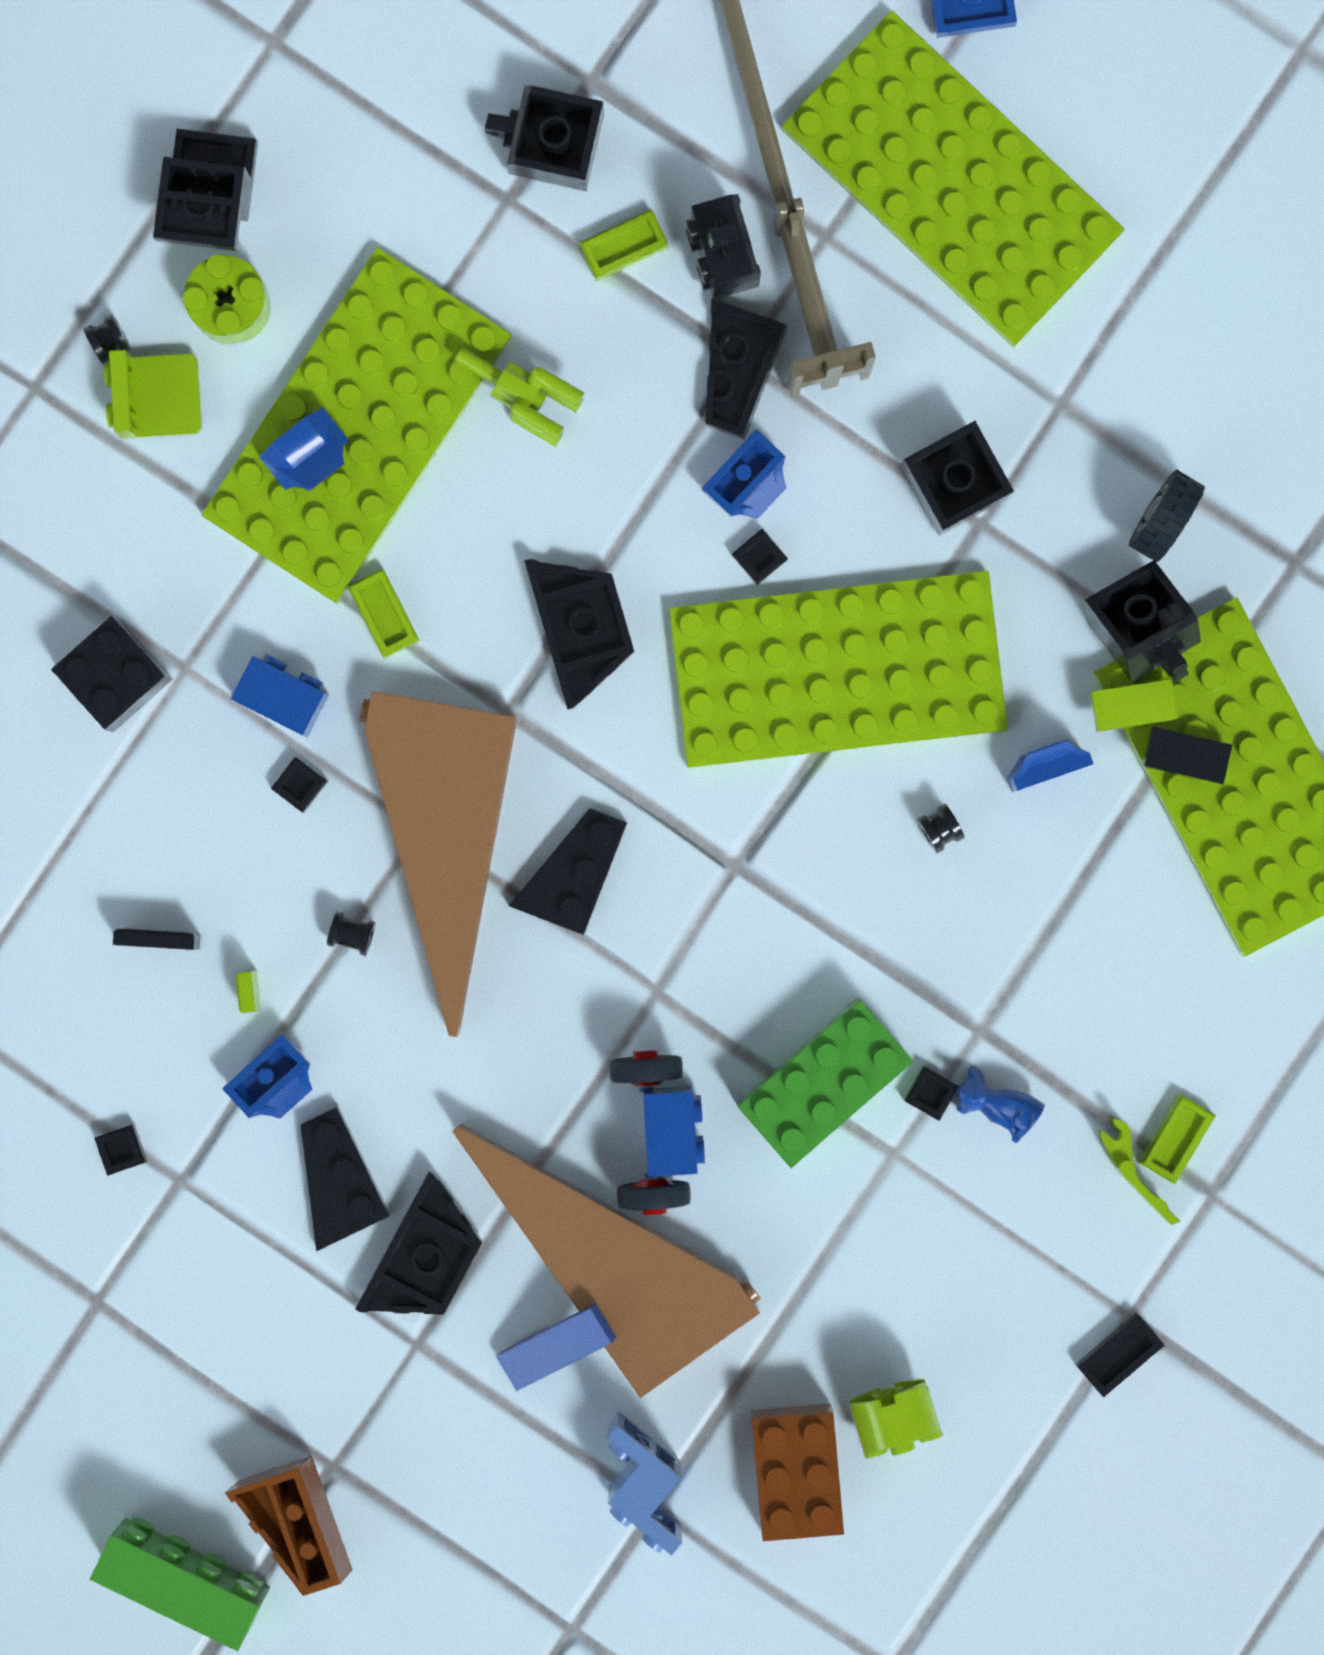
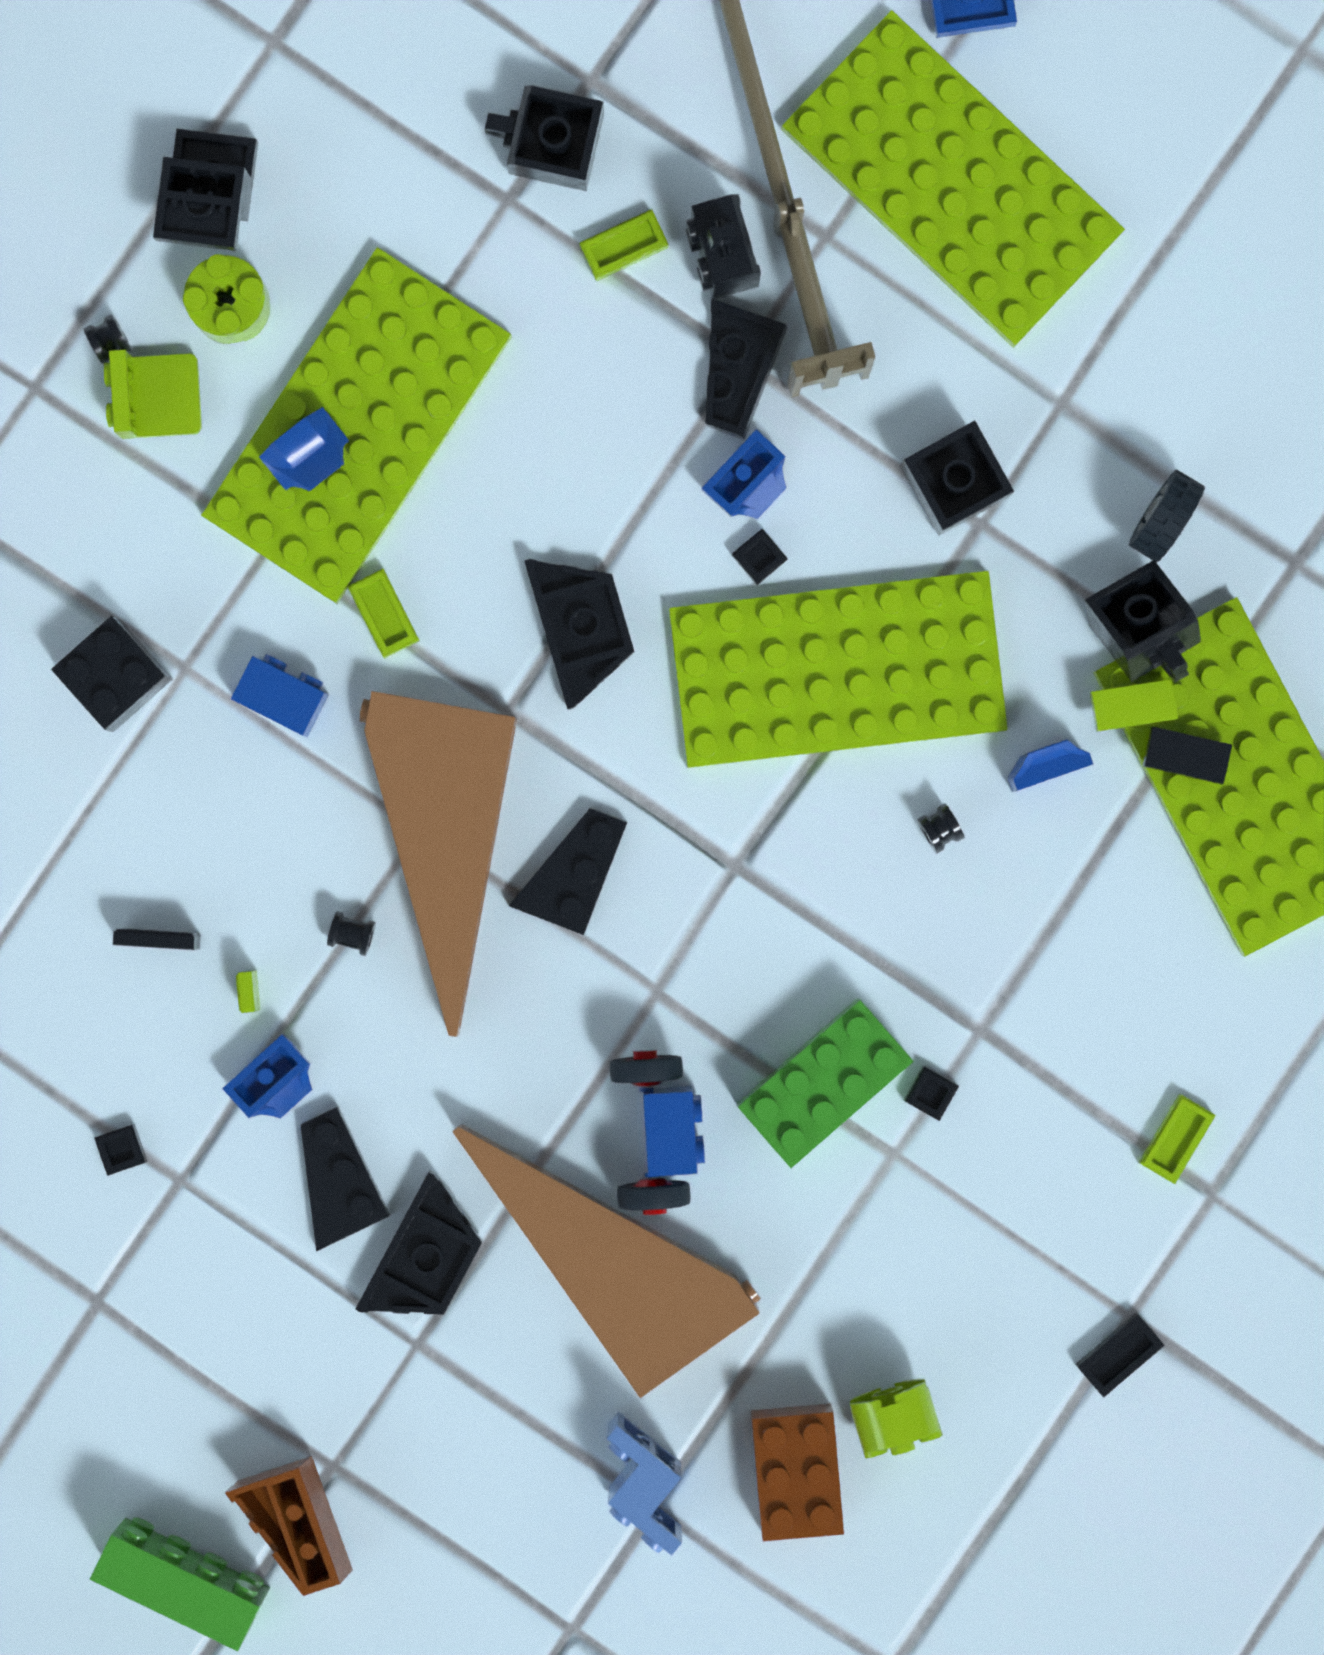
(299, 785): black tile -> none
(526, 393): lime plant -> none
(556, 1347): tile -> none
(1005, 1107): blue animal -> none
(1121, 1156): lime arm -> none

